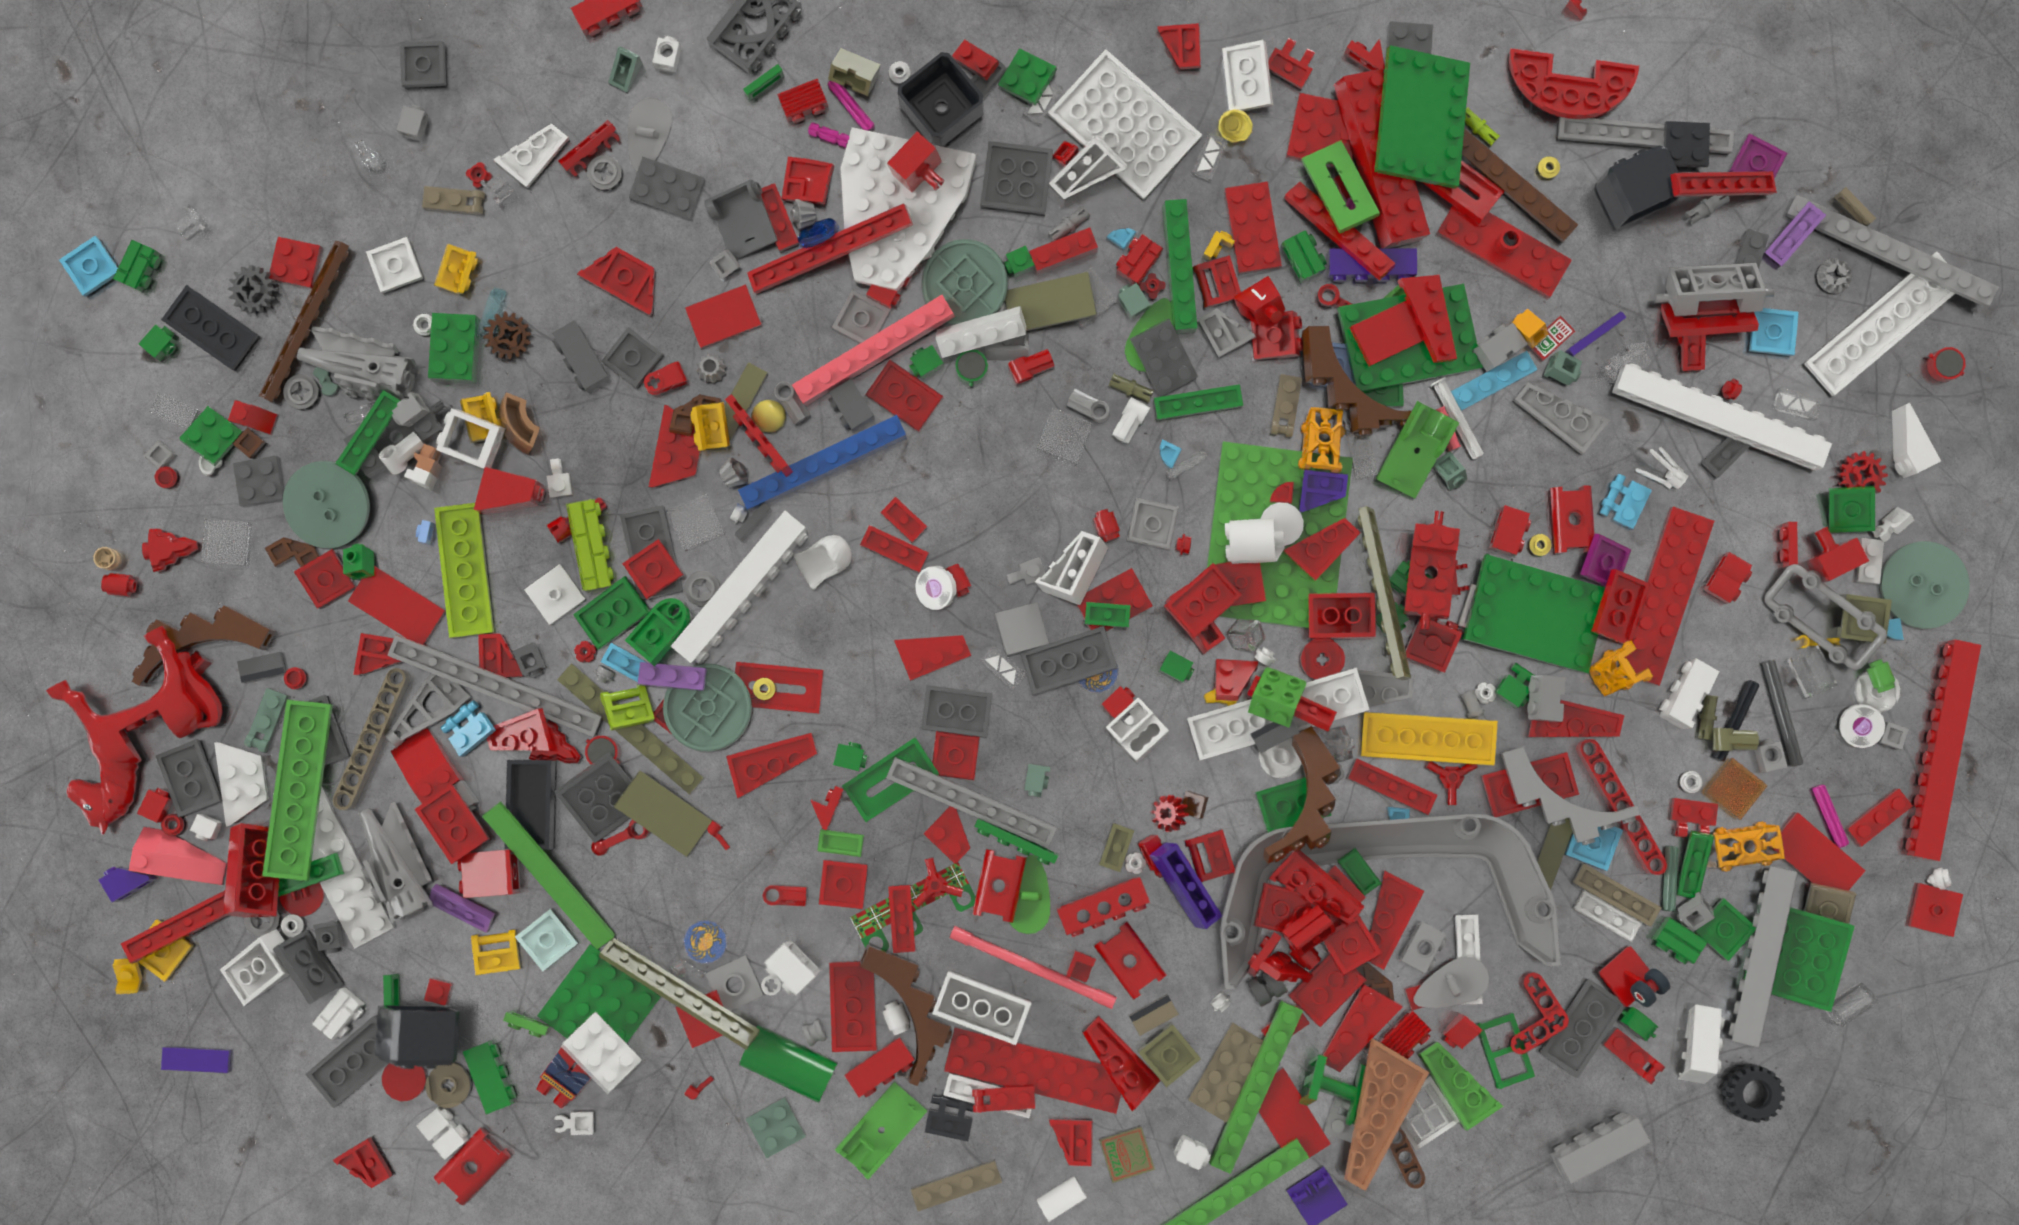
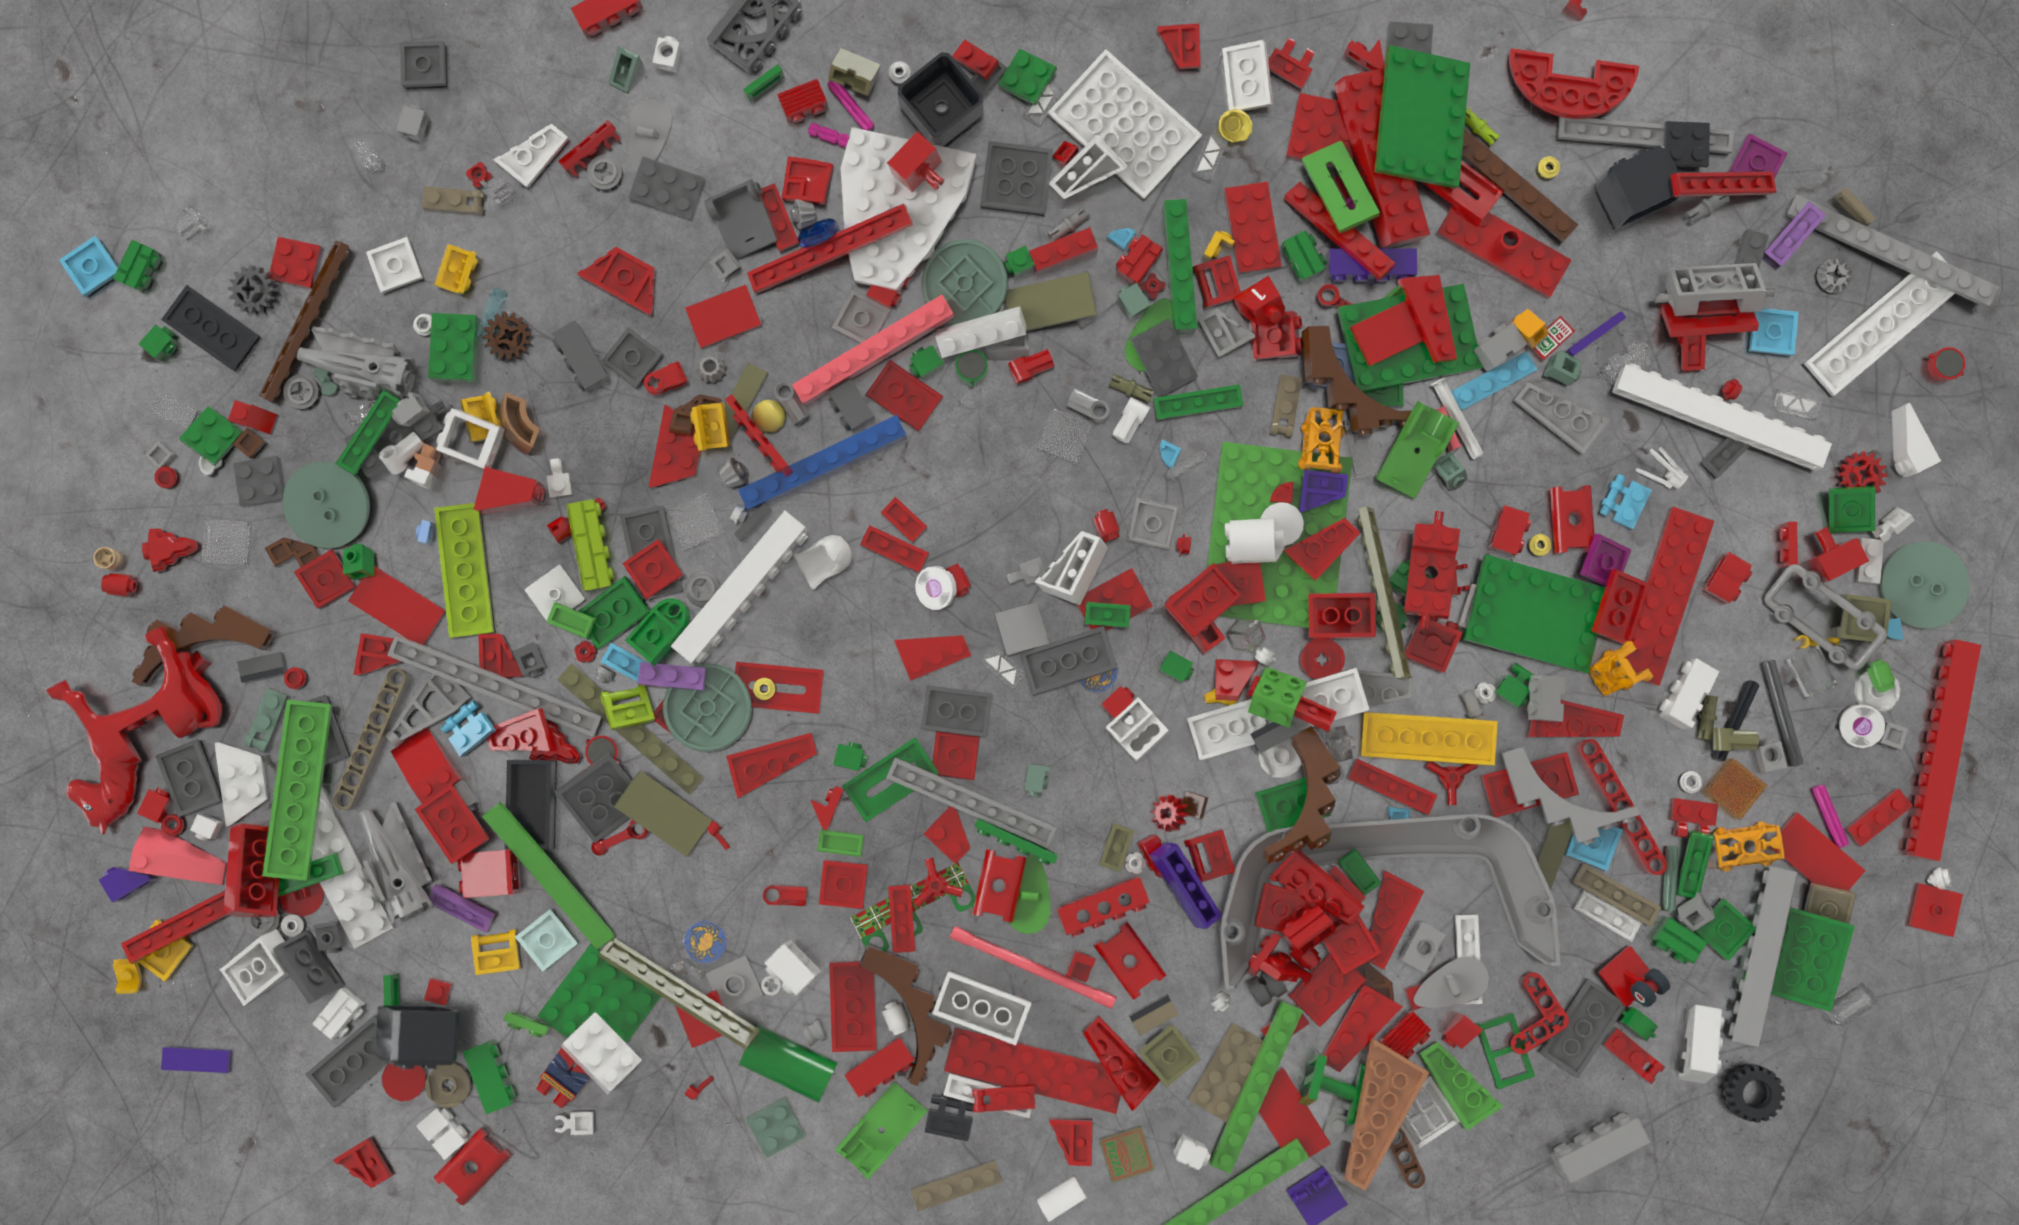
(571, 620): none -> bright green tile

